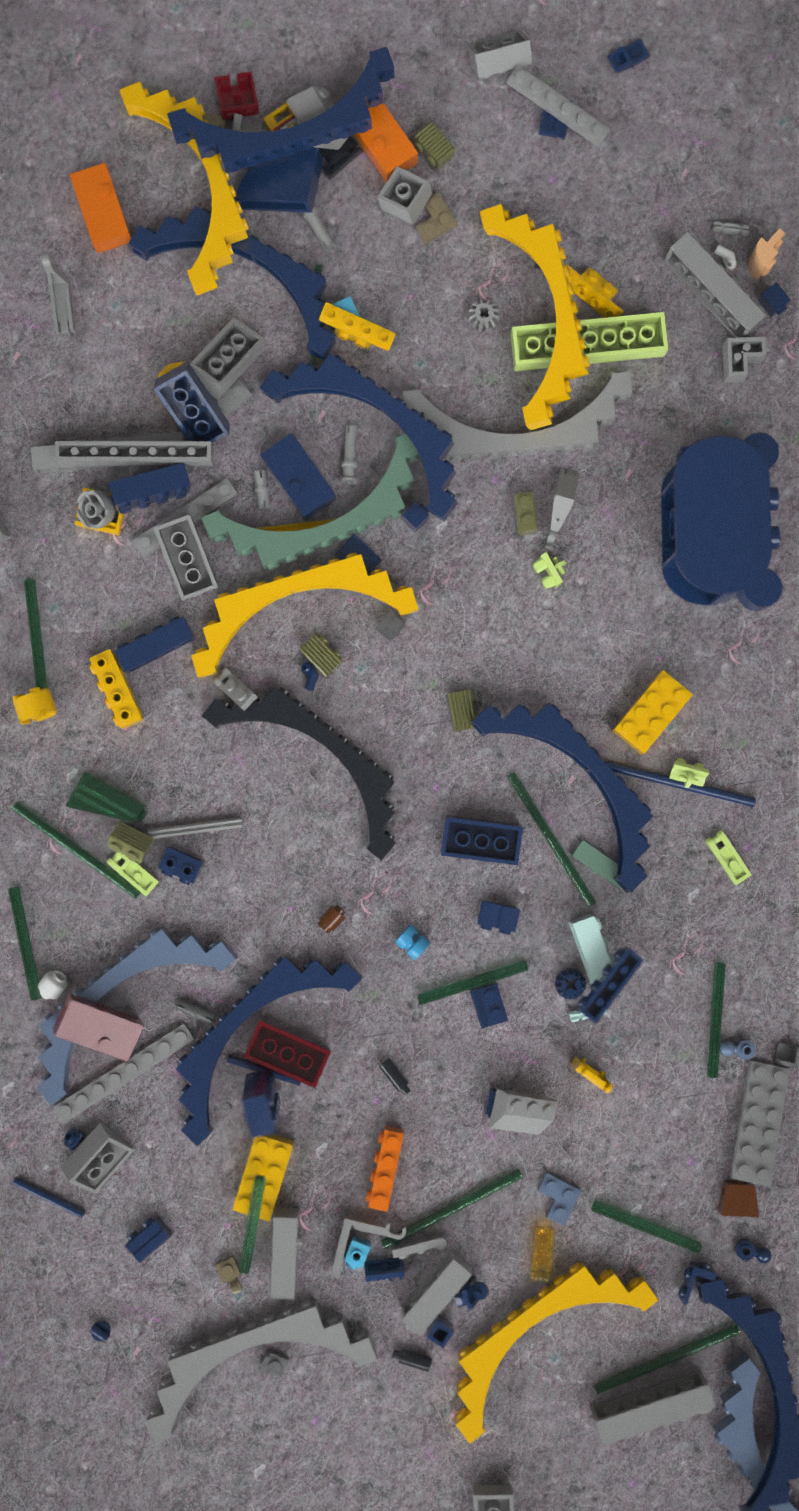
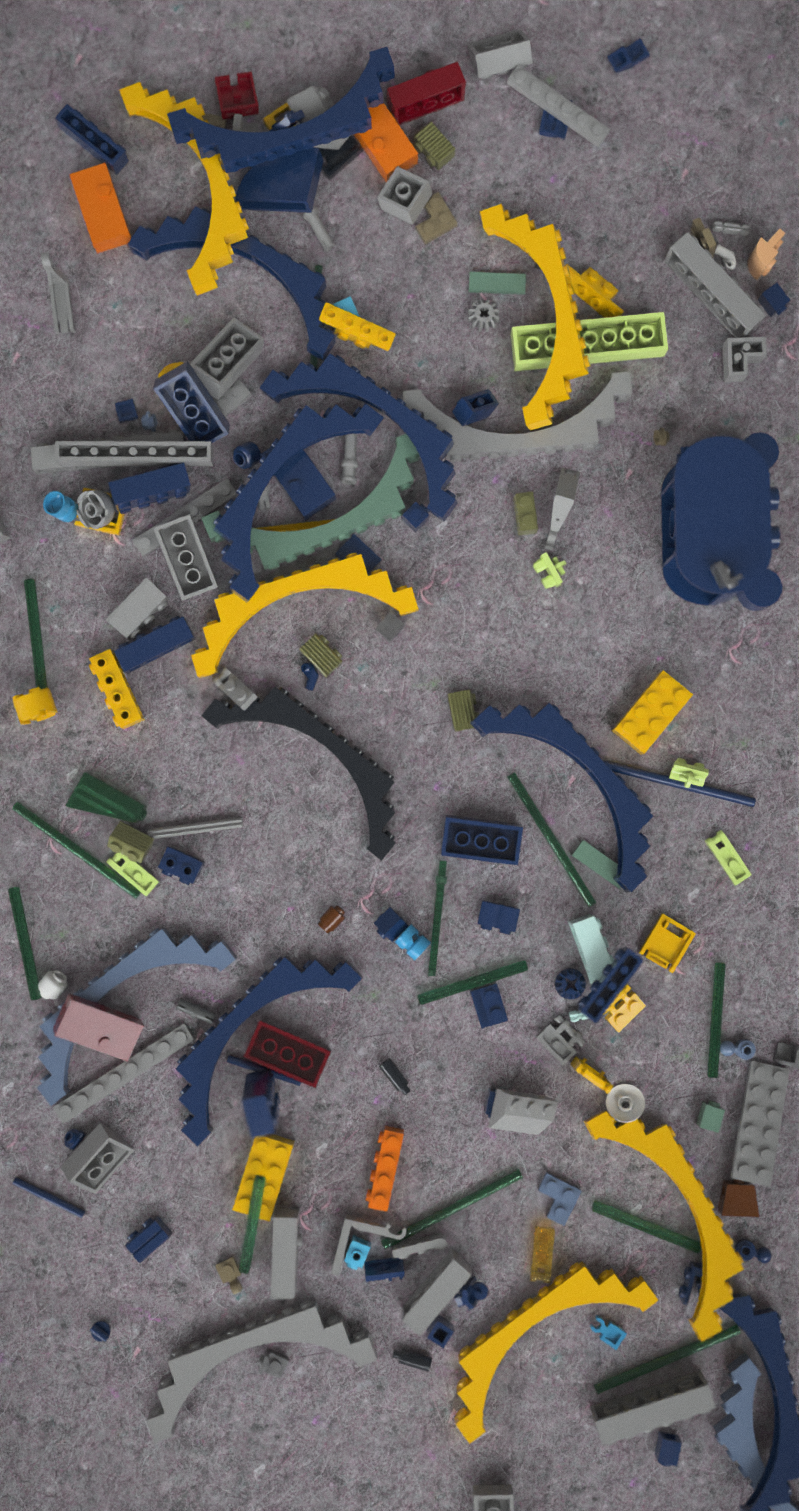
(60, 506): none -> dark azure wheel
(92, 139): none -> dark blue brick
(126, 411): none -> dark blue plate
(138, 609): none -> light grey slope
(149, 421): none -> sand blue plate
(246, 455): none -> dark blue head
(290, 120): none -> dark blue plate
(304, 432): none -> dark blue arch
(390, 924): none -> dark blue brick
(426, 93): none -> dark red brick
(441, 880): none -> clear green bar
(475, 407): none -> dark blue brick
(497, 283): none -> sand green tile
(556, 1044): none -> light grey plate
(610, 1333): none -> dark azure plate
(625, 1011): none -> yellow plate
(625, 1094): none -> white dish
(661, 437): none -> dark tan plate
(664, 945): none -> yellow container
(668, 1449): none -> dark blue brick
(703, 235): none -> dark tan plate
(710, 1116): none -> sand green brick
(718, 1255): none -> yellow arch
(722, 576): none -> flat silver bracket

